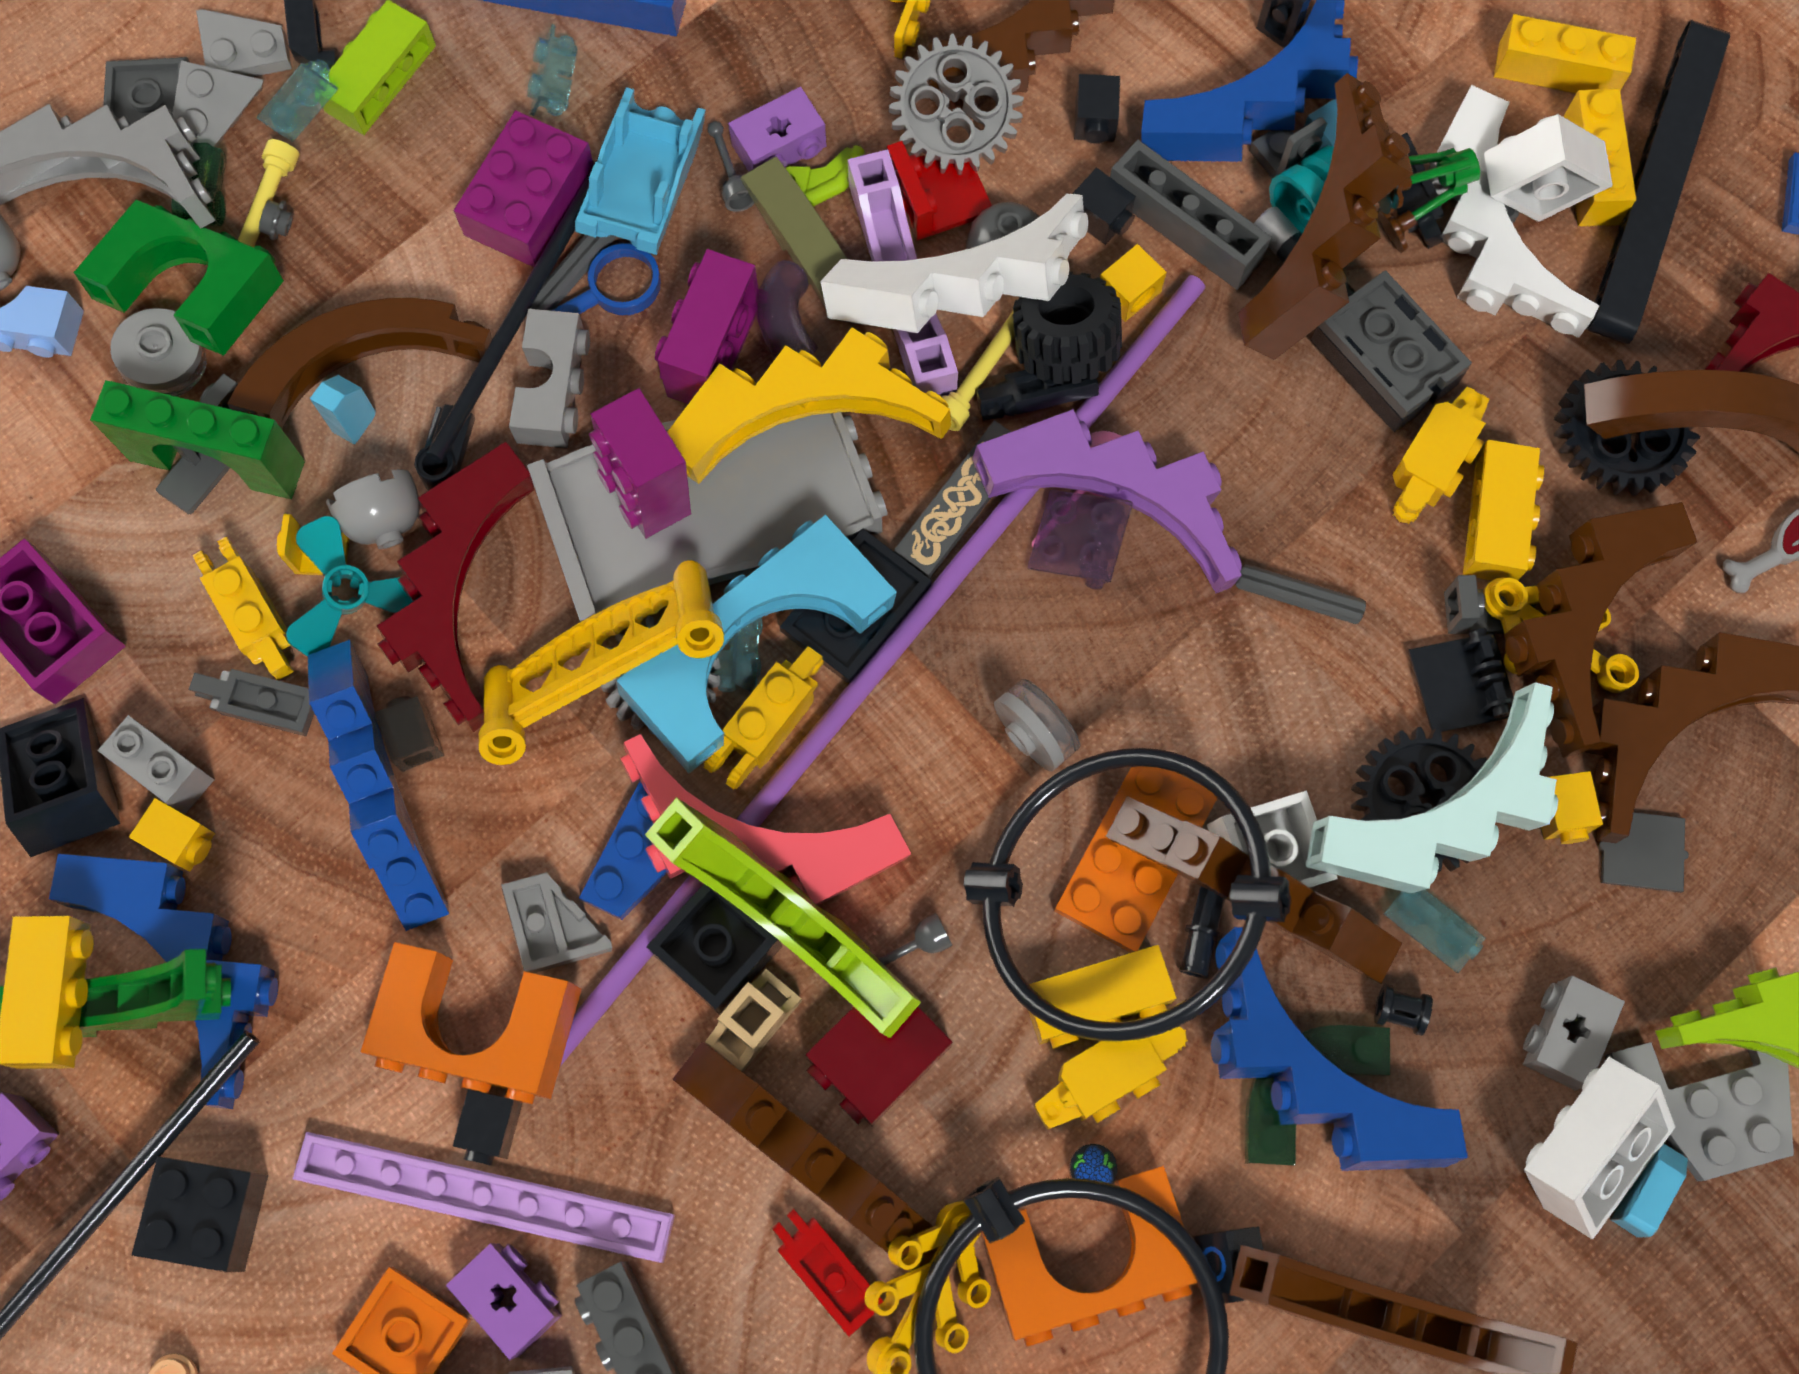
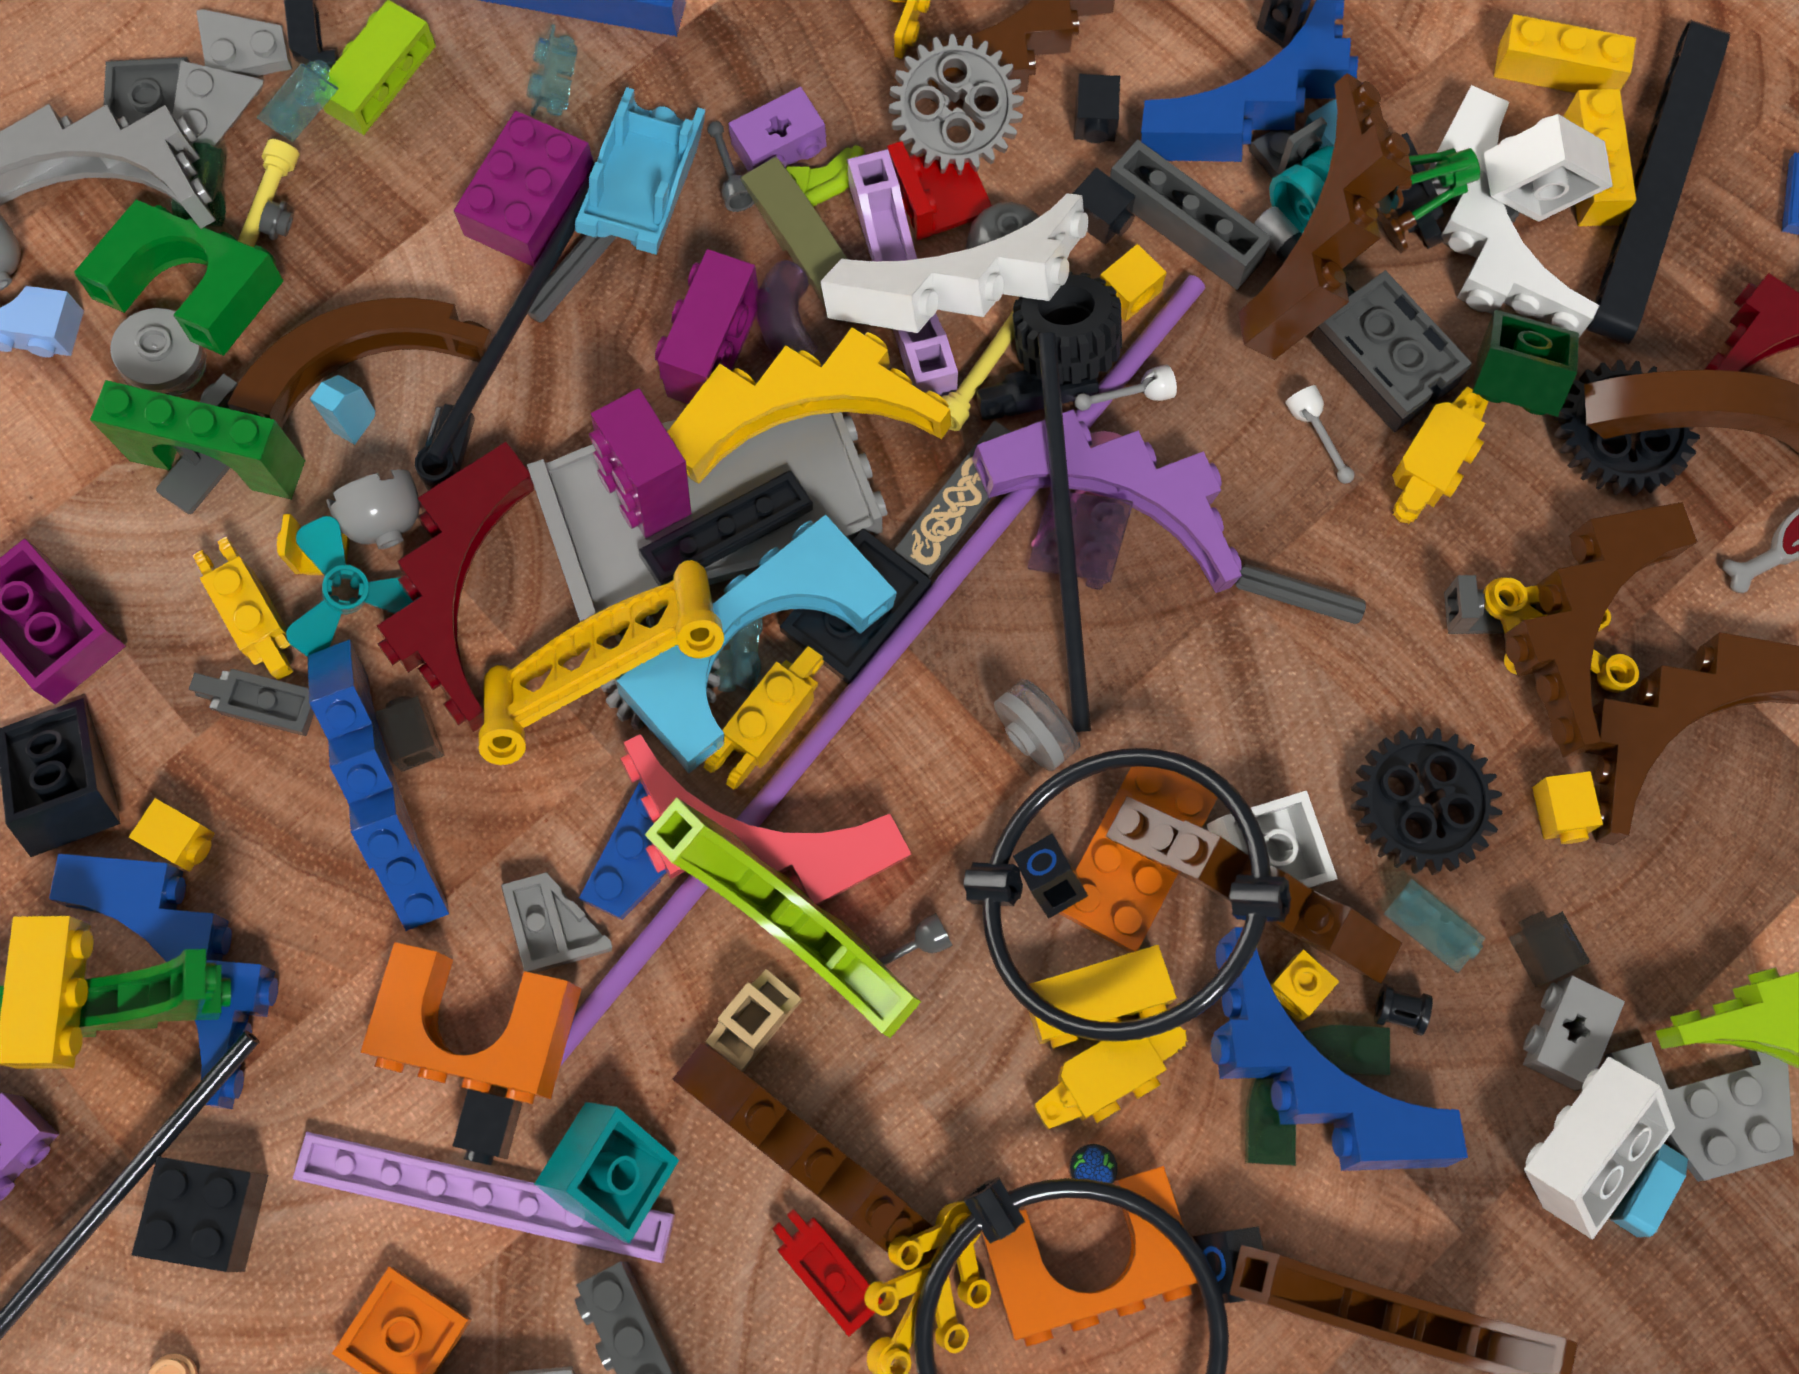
(155, 765): light grey brick -> none
(480, 1293): medium lavender brick -> none
(547, 412): light grey arch -> none
(593, 297): blue piece -> none
(607, 1170): none -> teal slope
(714, 947): black brick -> none
(728, 527): none -> black tile
(871, 1067): dark red brick -> none
(1050, 876): none -> black brick
(1064, 532): none -> black piece
(1156, 384): none -> hinge
(1202, 934): black axle -> none
(1302, 985): none -> yellow brick
(1307, 407): none -> hinge
(1462, 681): black hinge -> none
(1503, 511): yellow brick -> none
(1503, 791): light aqua arch -> none
(1526, 363): none -> dark green brick
(1548, 947): none -> clear smoke brick
(1649, 856): dark grey piece -> none

